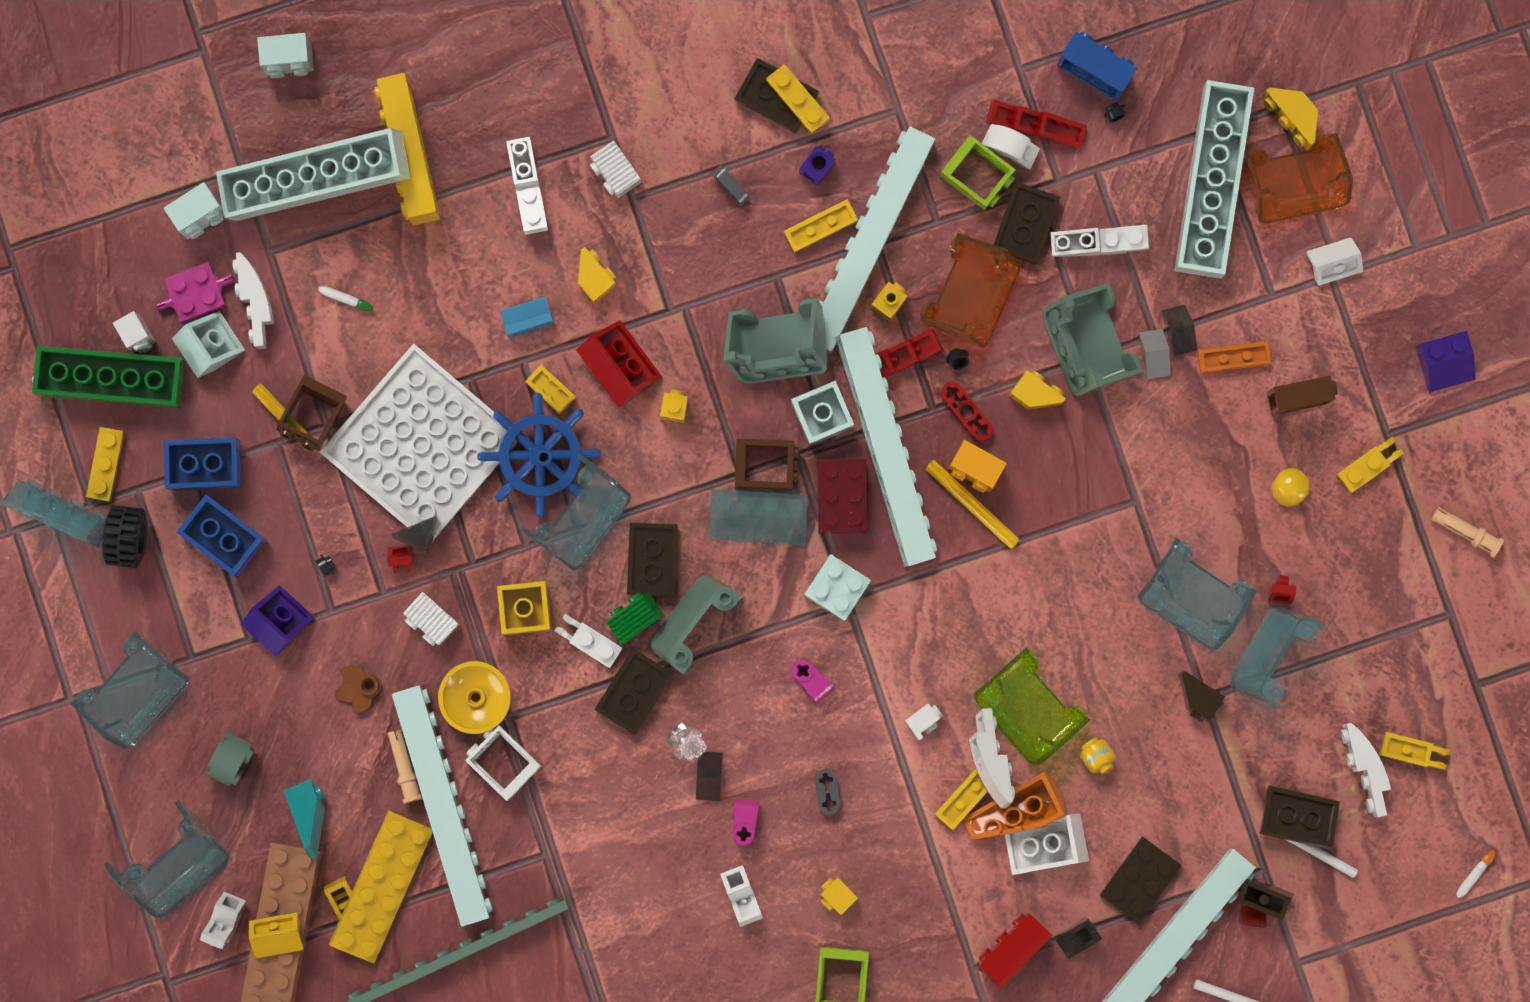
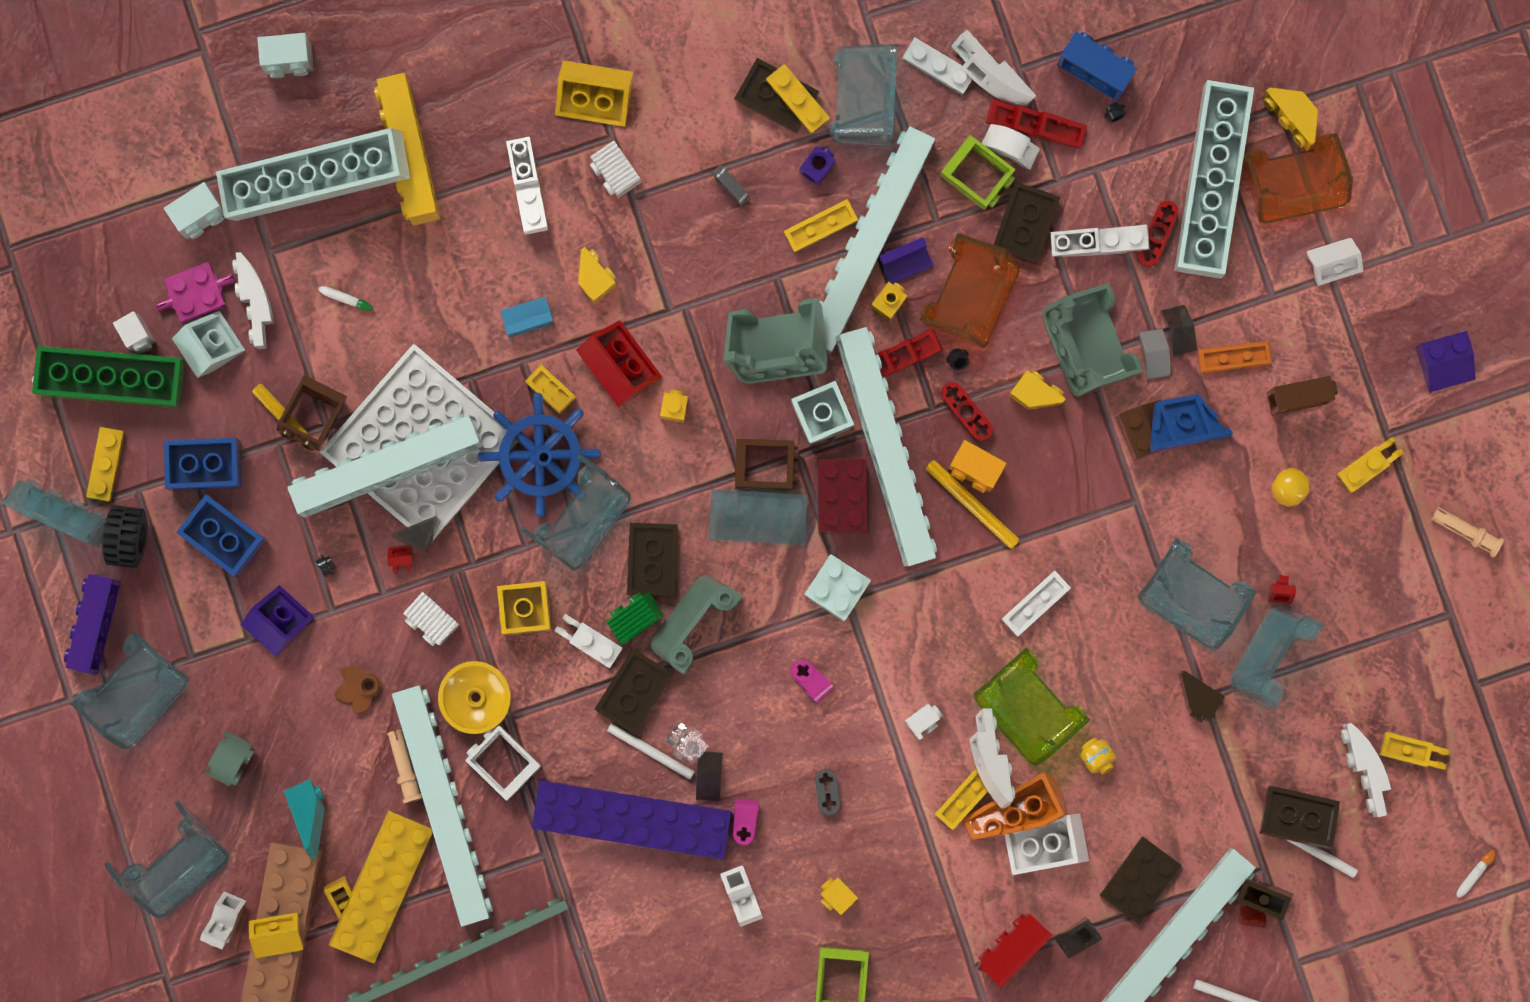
(93, 624): none -> dark purple slope
(384, 466): none -> light aqua brick
(593, 93): none -> yellow slope
(631, 819): none -> dark purple brick
(650, 751): none -> white bar
(865, 94): none -> clear light blue windscreen
(906, 261): none -> dark purple panel
(937, 66): none -> white plate
(993, 77): none -> white slope
(1036, 603): none -> white plate
(1137, 429): none -> reddish brown slope
(1170, 220): none -> red beam
(1184, 423): none -> blue wing

